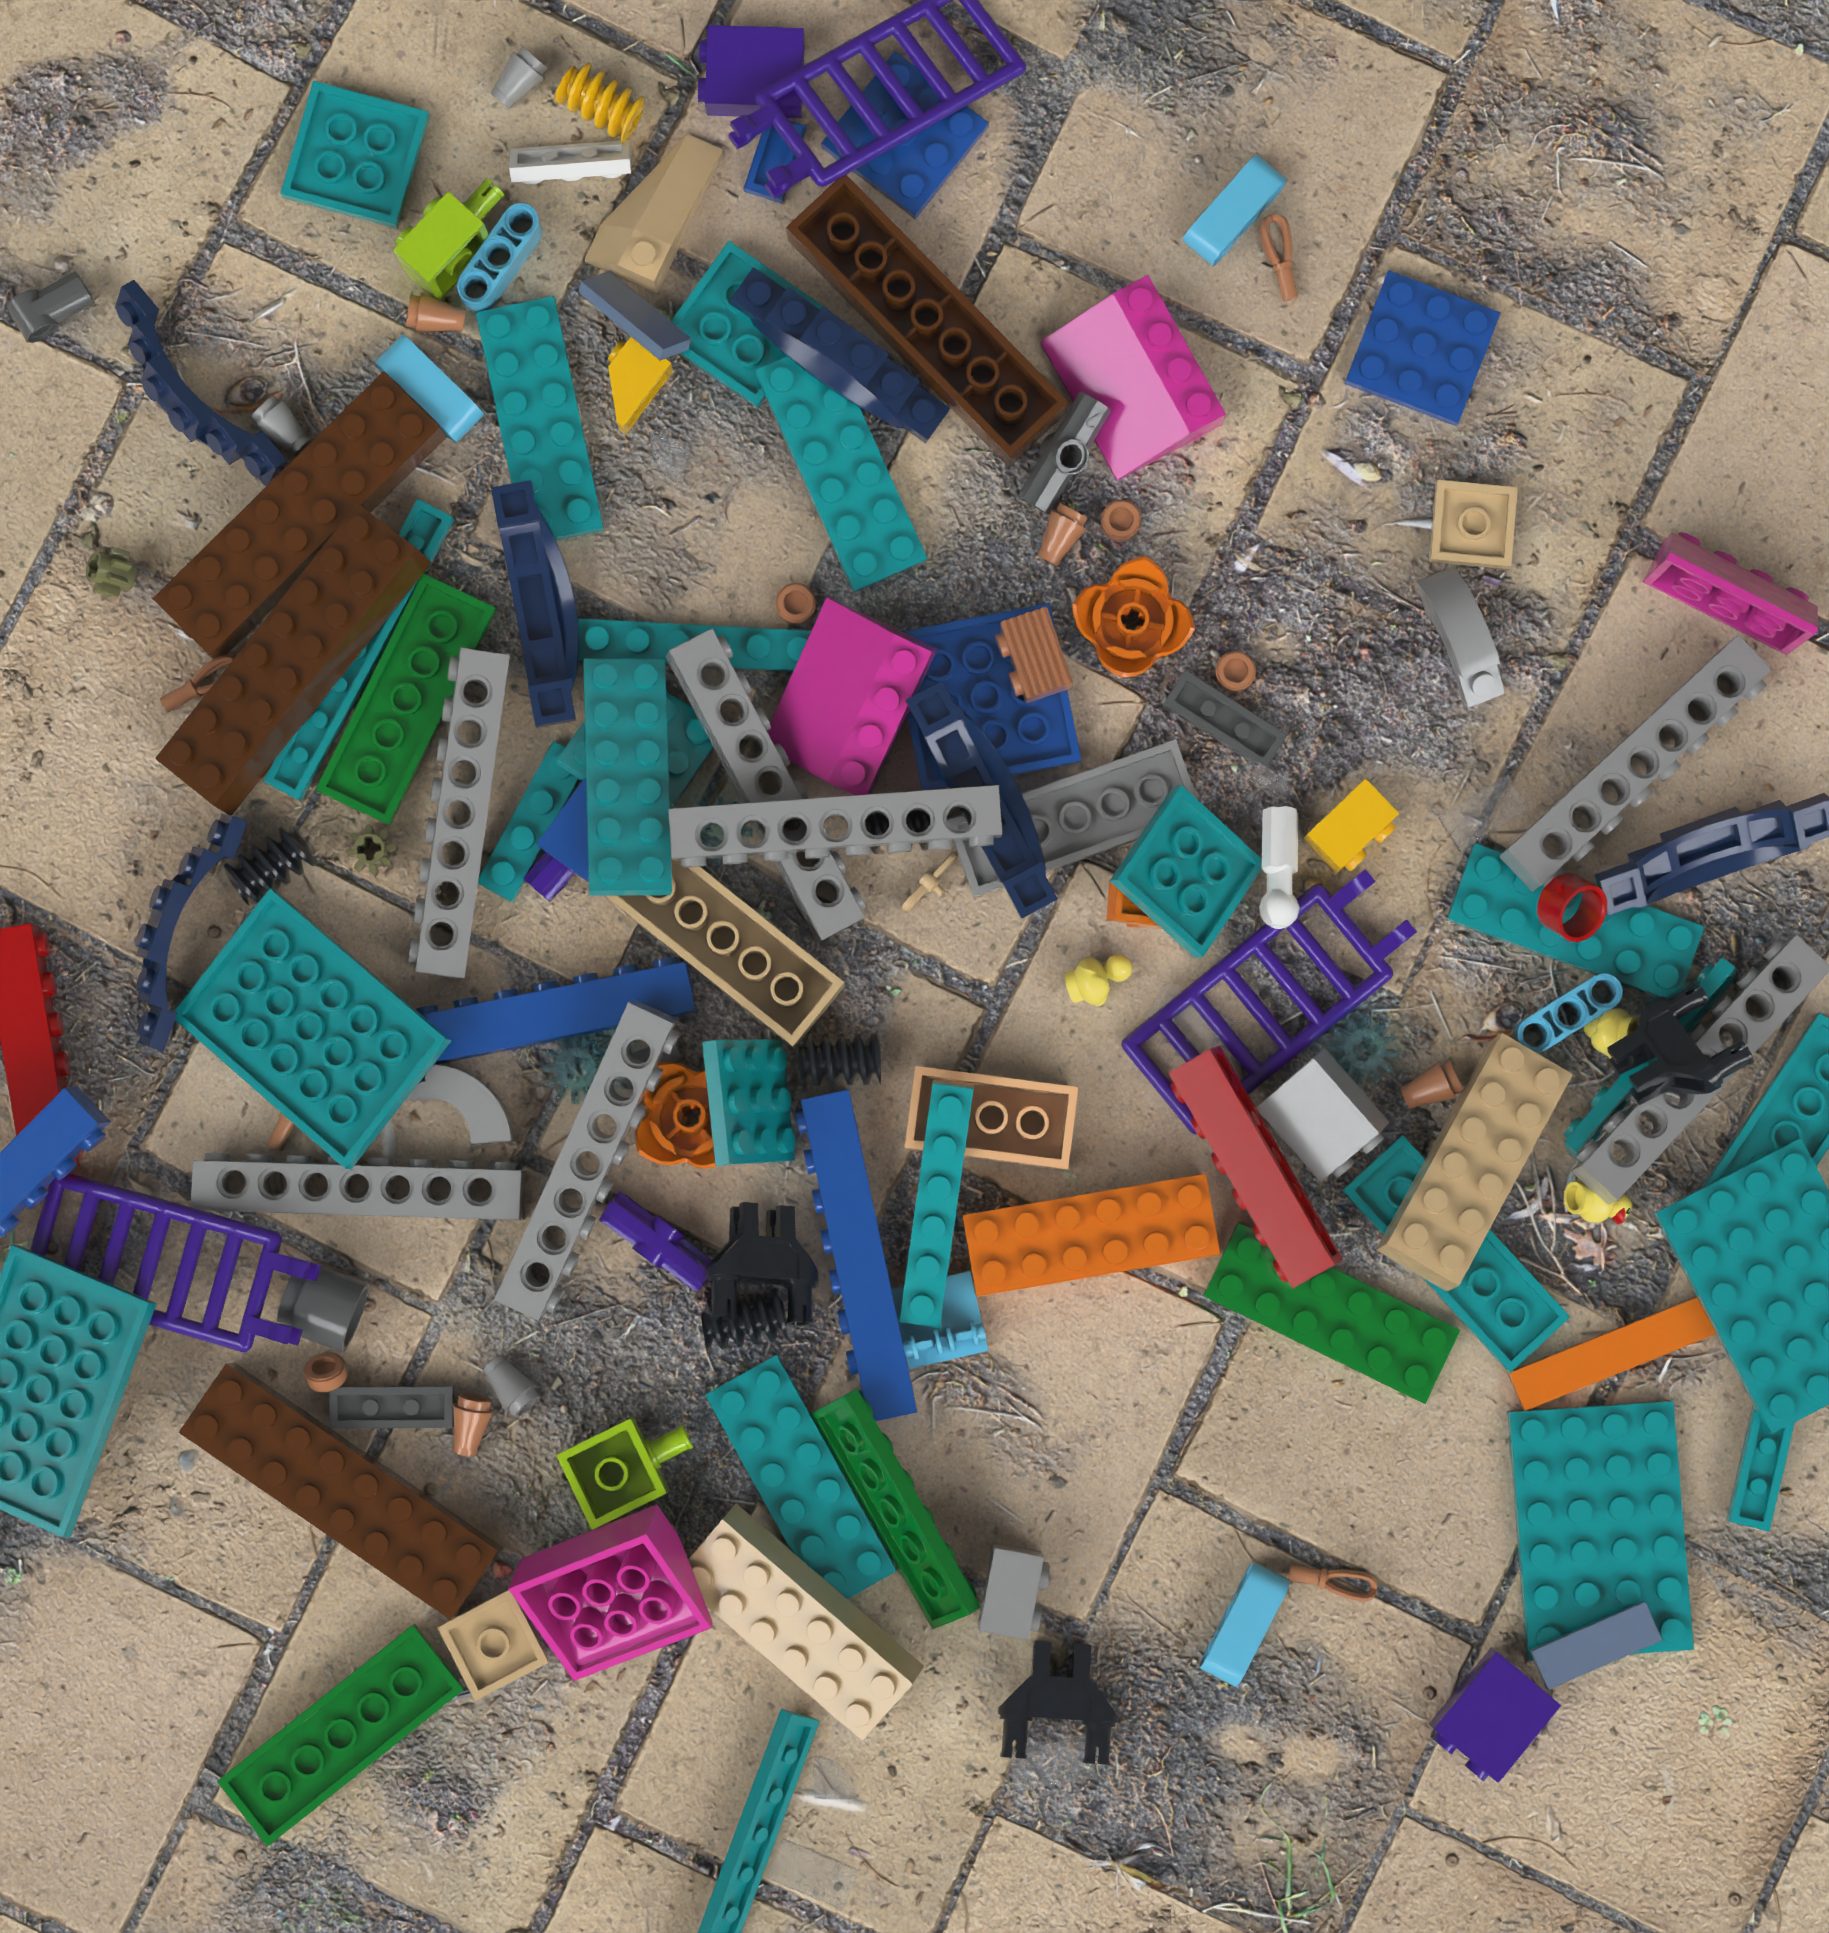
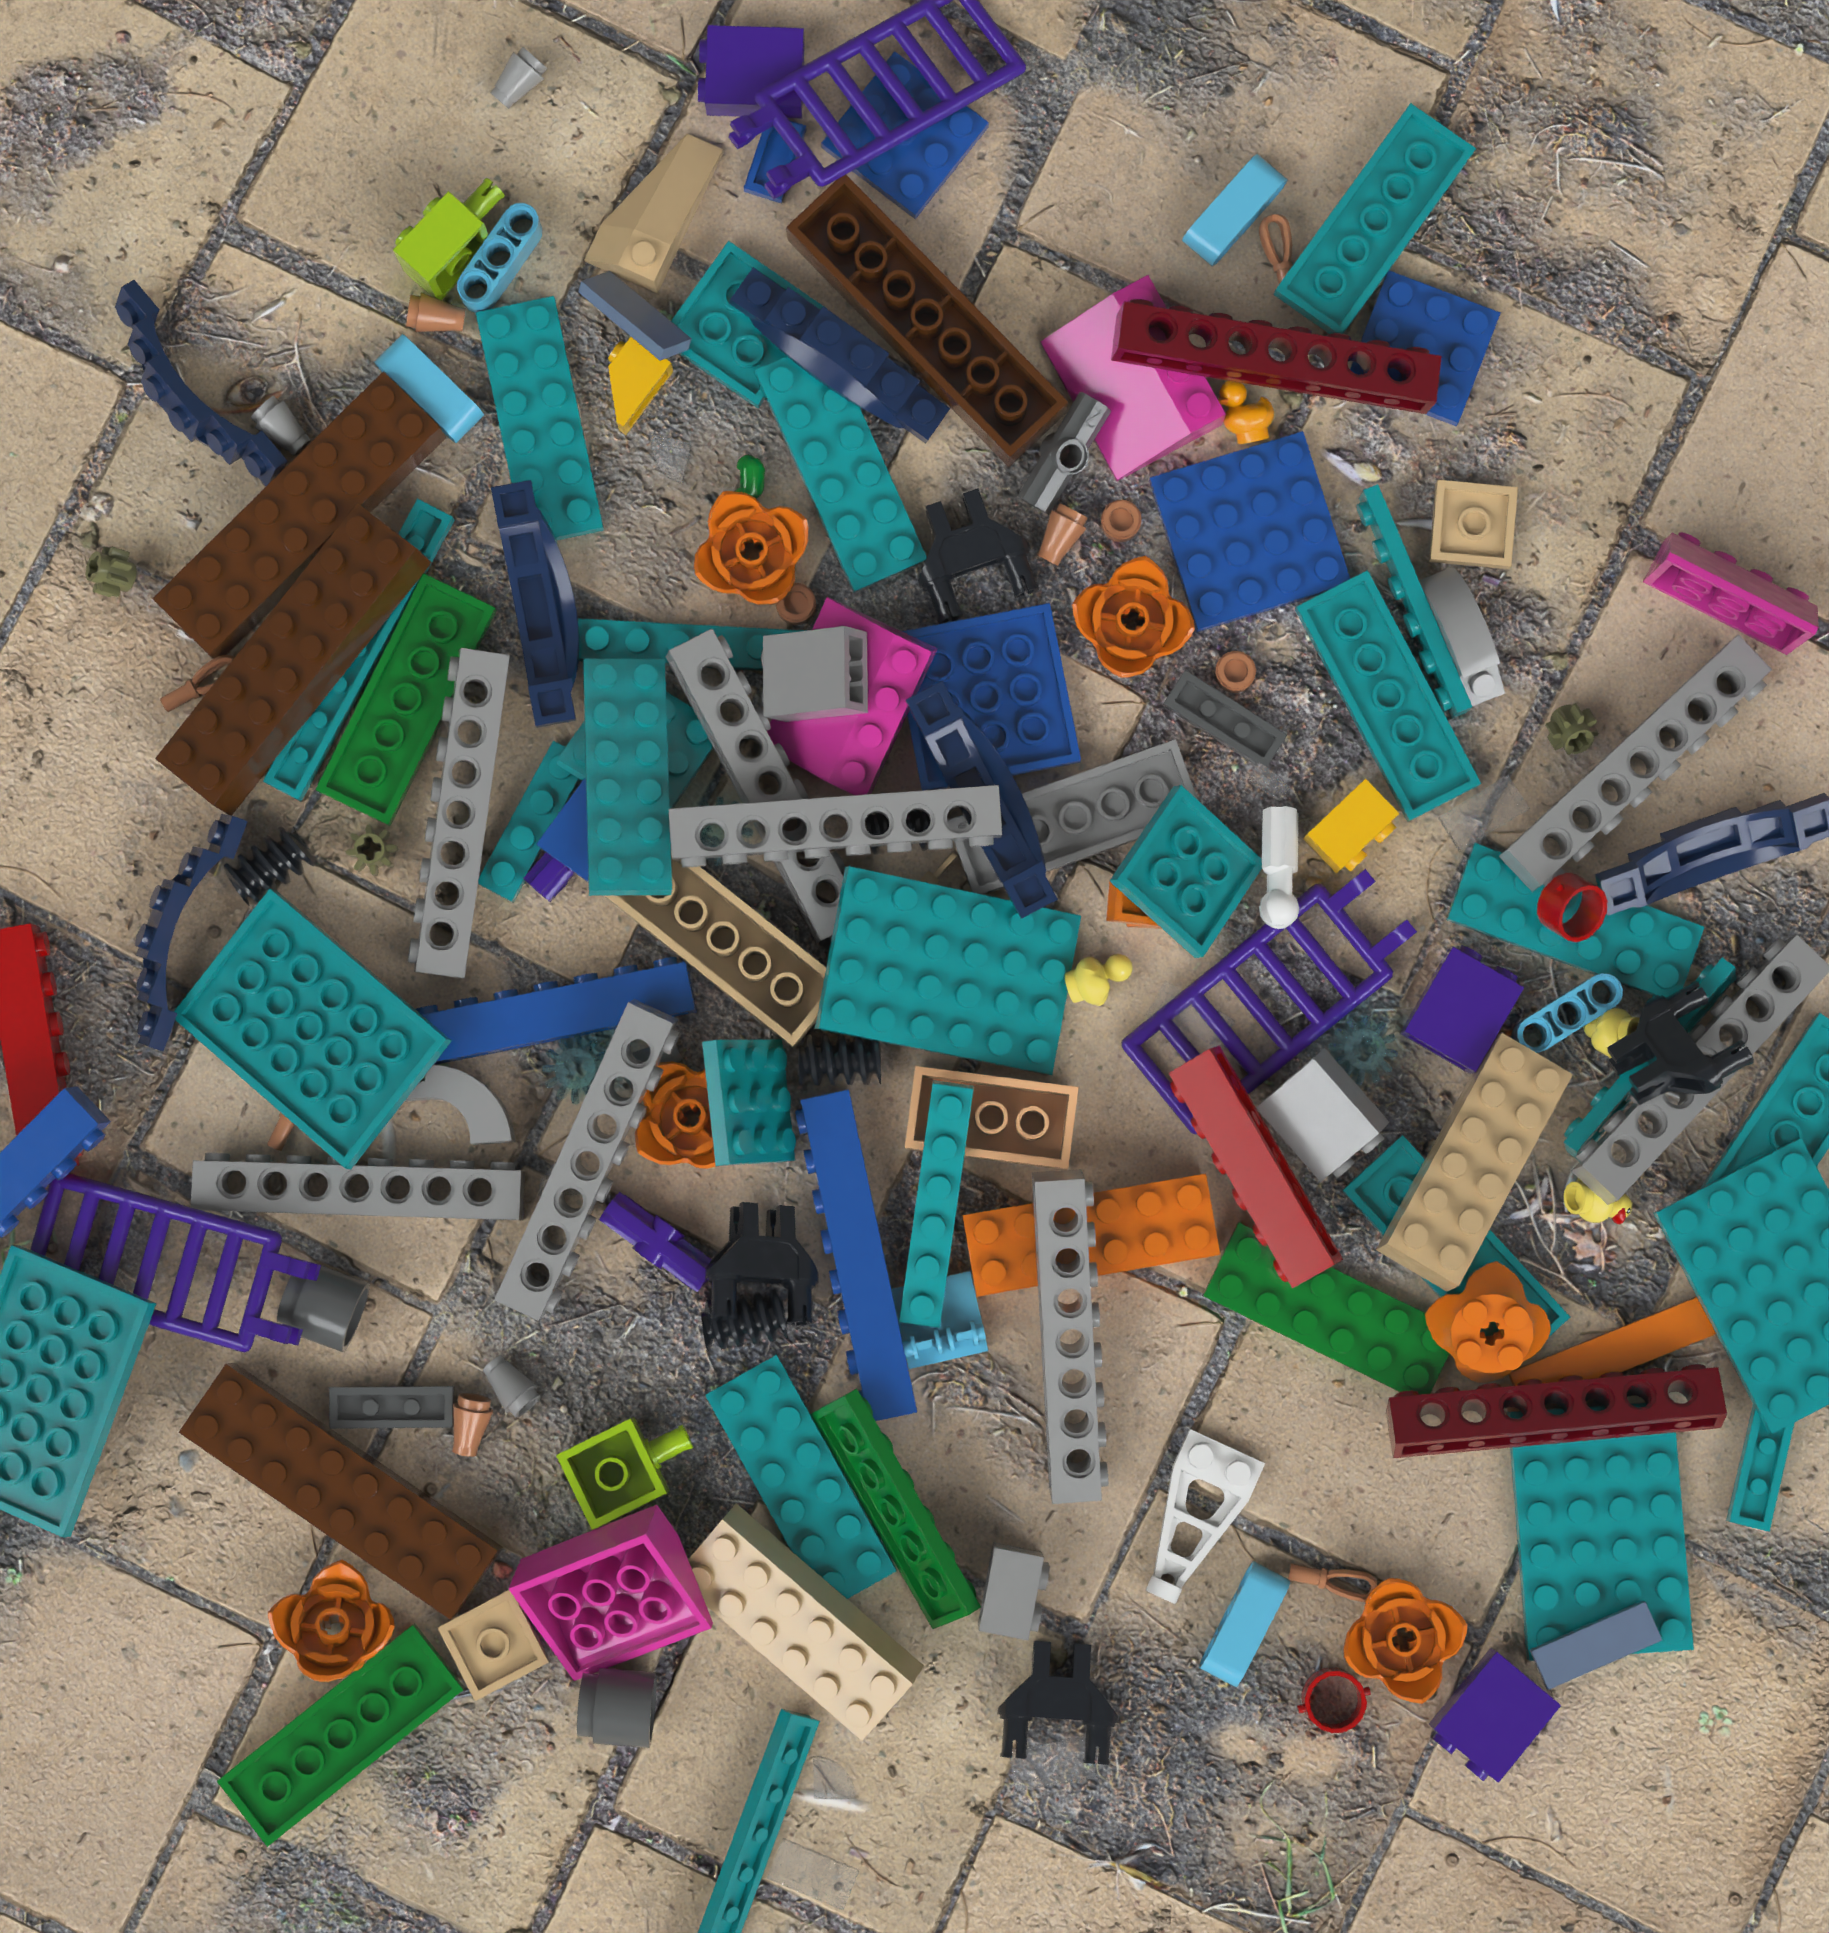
(41, 311): dark grey piece -> none
(325, 1372): nougat tile -> none
(335, 1596): none -> orange brick
(355, 154): teal plate -> none
(570, 161): white plate -> none
(600, 101): yellow piece -> none
(617, 1707): none -> dark grey piece
(742, 520): none -> orange brick
(751, 475): none -> green arm
(815, 674): none -> light grey brick
(947, 971): none -> teal plate
(970, 550): none -> black connector
(1035, 655): nougat brick -> none
(1069, 1480): none -> light grey brick
(1220, 1466): none -> white plate
(1247, 420): none -> light orange animal
(1249, 531): none -> blue plate
(1360, 1708): none -> red piece
(1374, 221): none -> teal plate
(1375, 387): none -> dark red brick
(1387, 696): none -> teal plate
(1417, 1669): none -> orange brick
(1419, 617): none -> teal plate
(1432, 1086): nougat cone -> none
(1455, 1434): none -> dark red brick
(1462, 1009): none -> dark purple brick
(1489, 1296): none -> orange brick
(1572, 729): none -> olive gear

